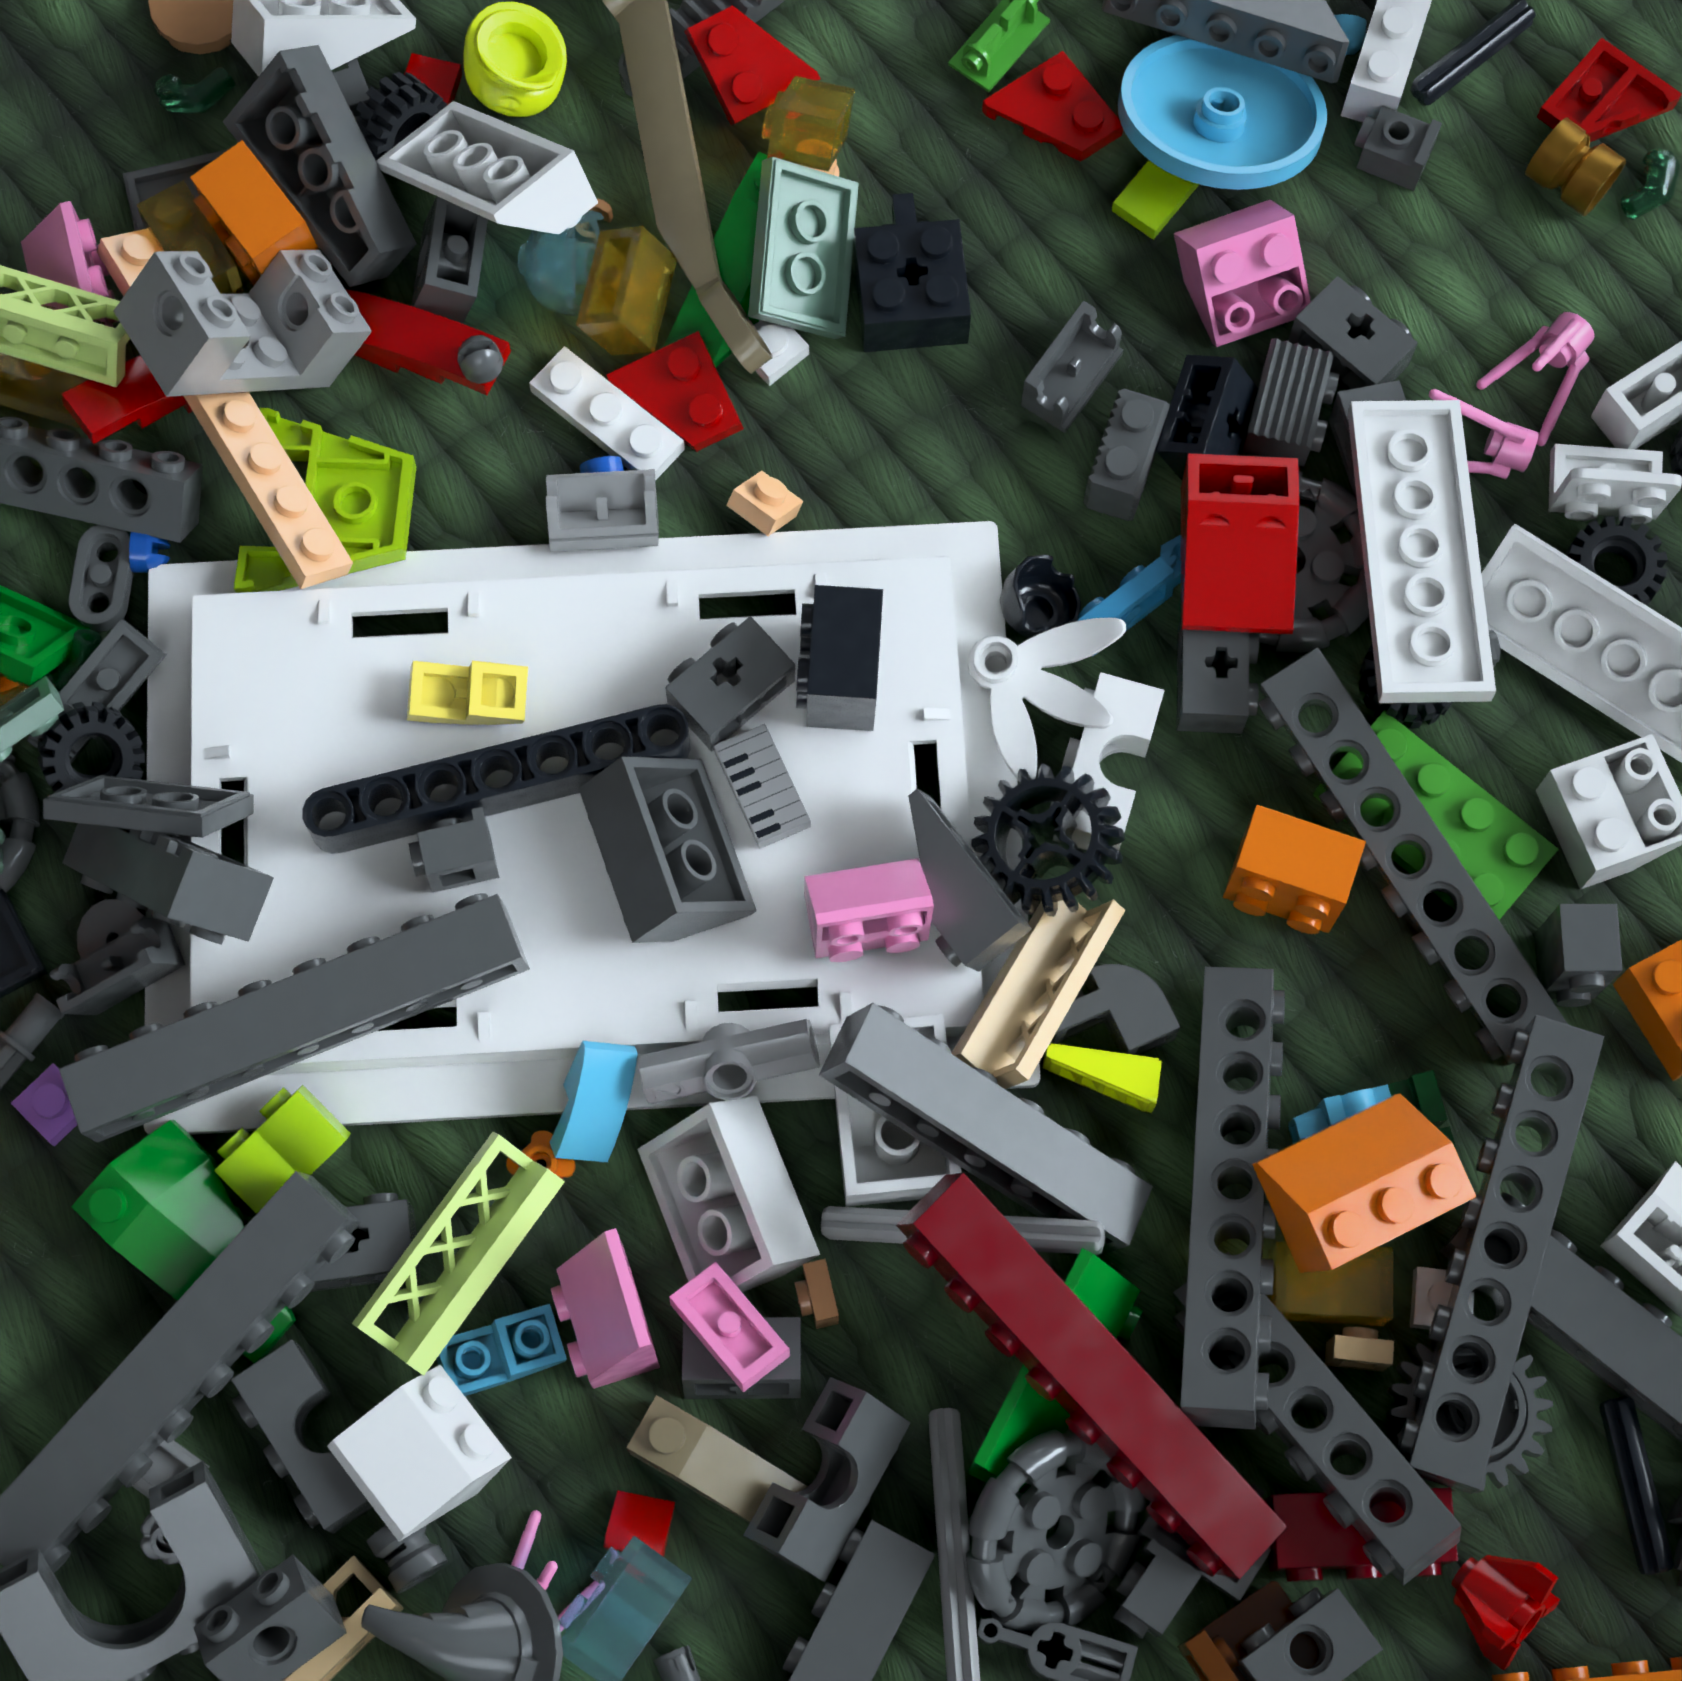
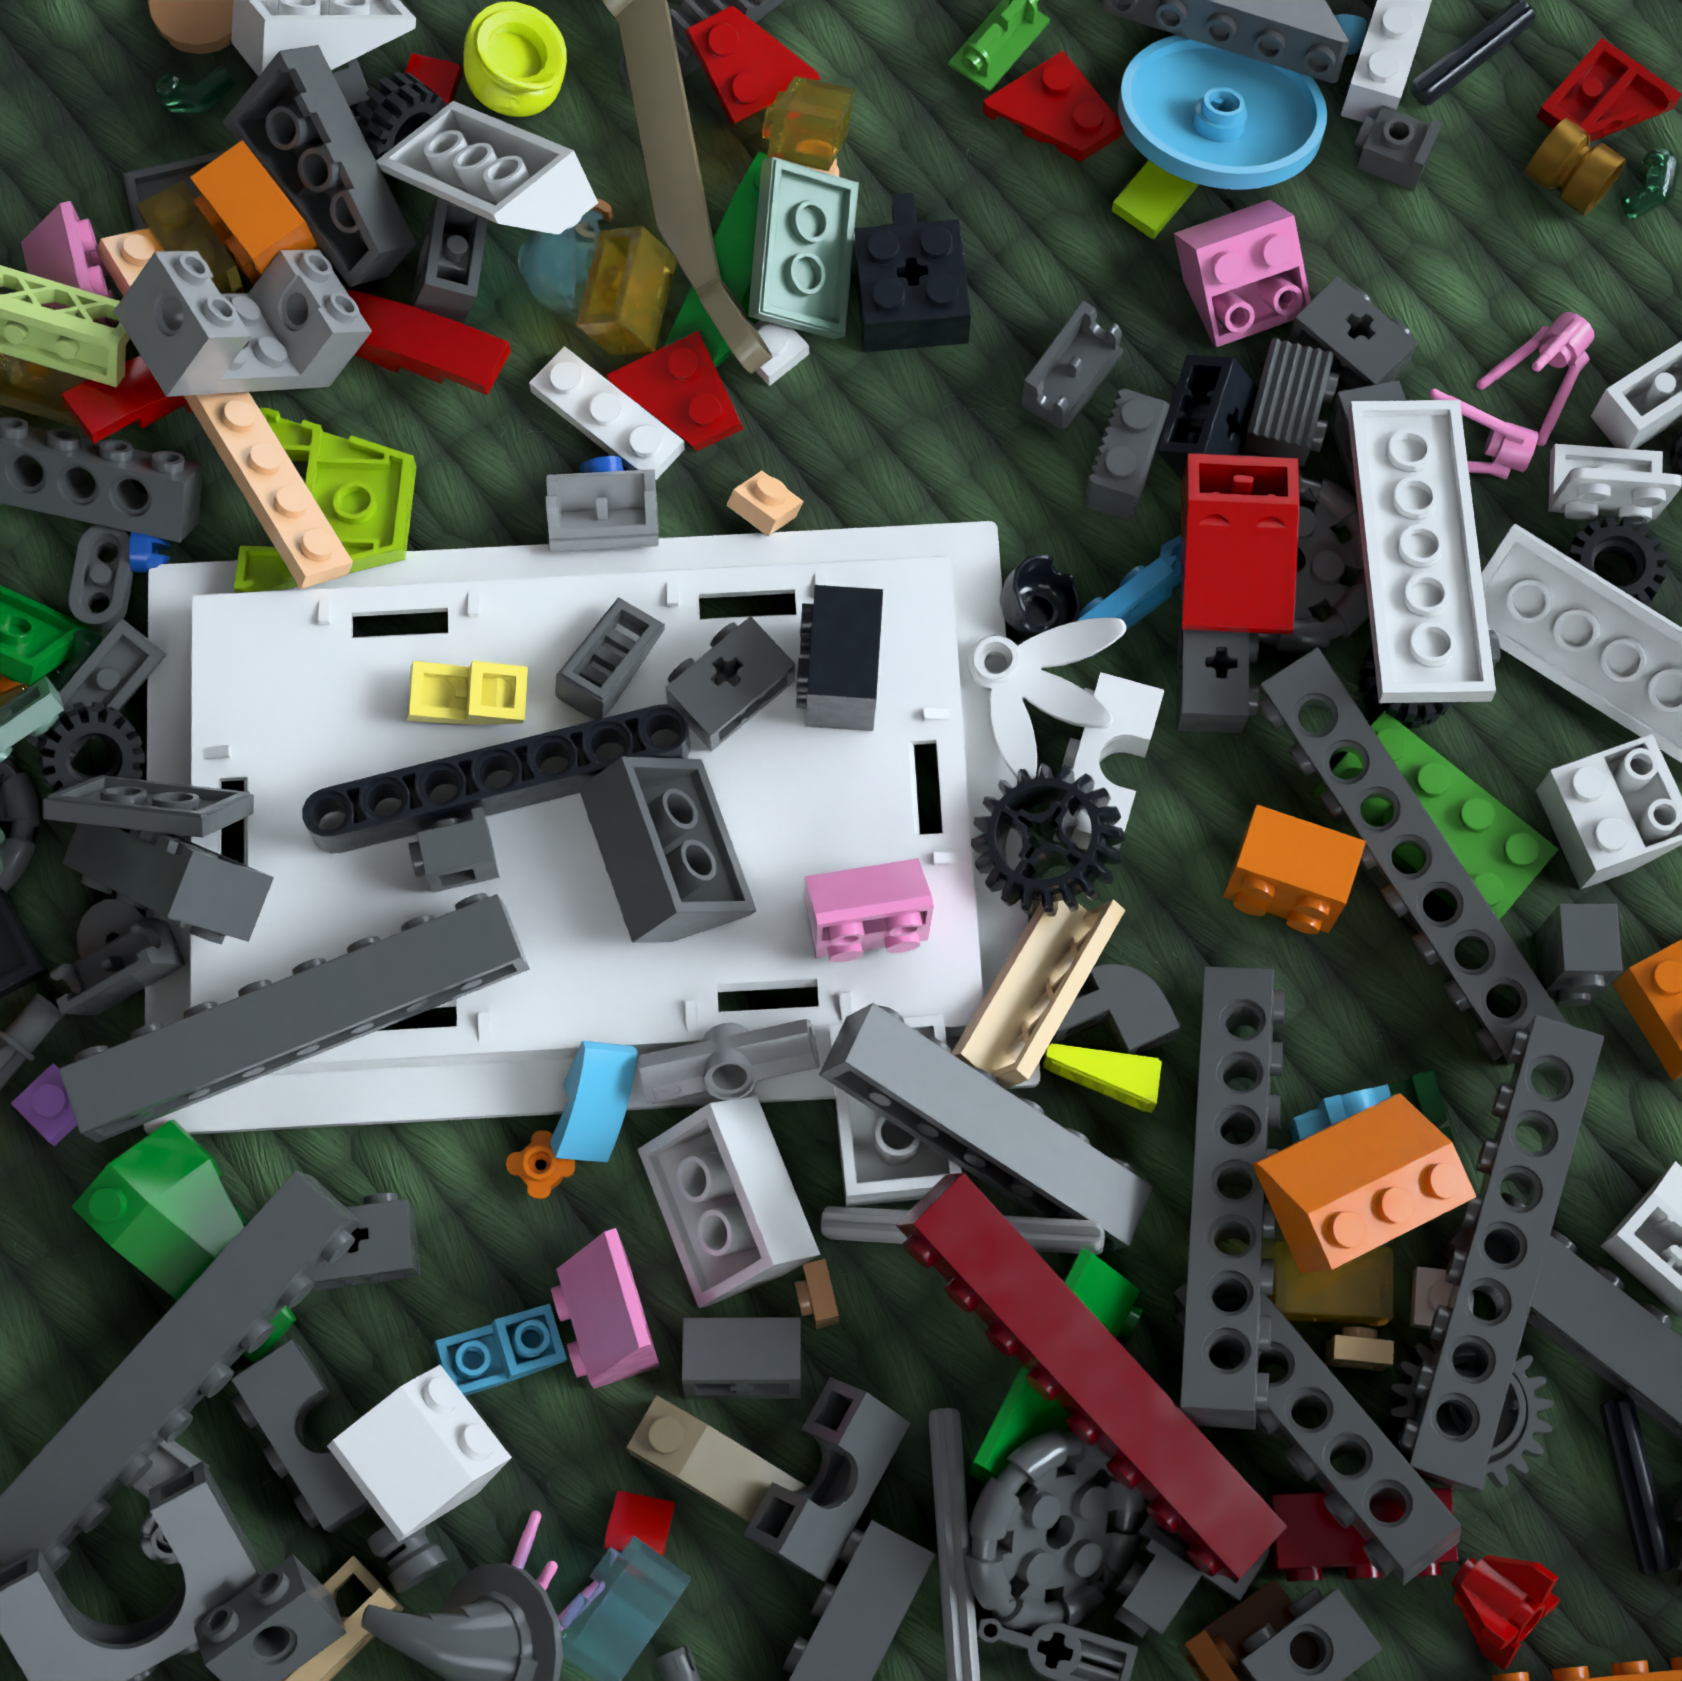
(293, 1138): lime brick -> none
(473, 1266): yellowish green fence -> none
(480, 359): dark grey hinge -> none
(591, 689): none -> dark grey slope
(729, 1326): bright pink plate -> none
(762, 786): light grey tile -> none
(969, 905): dark grey slope -> none

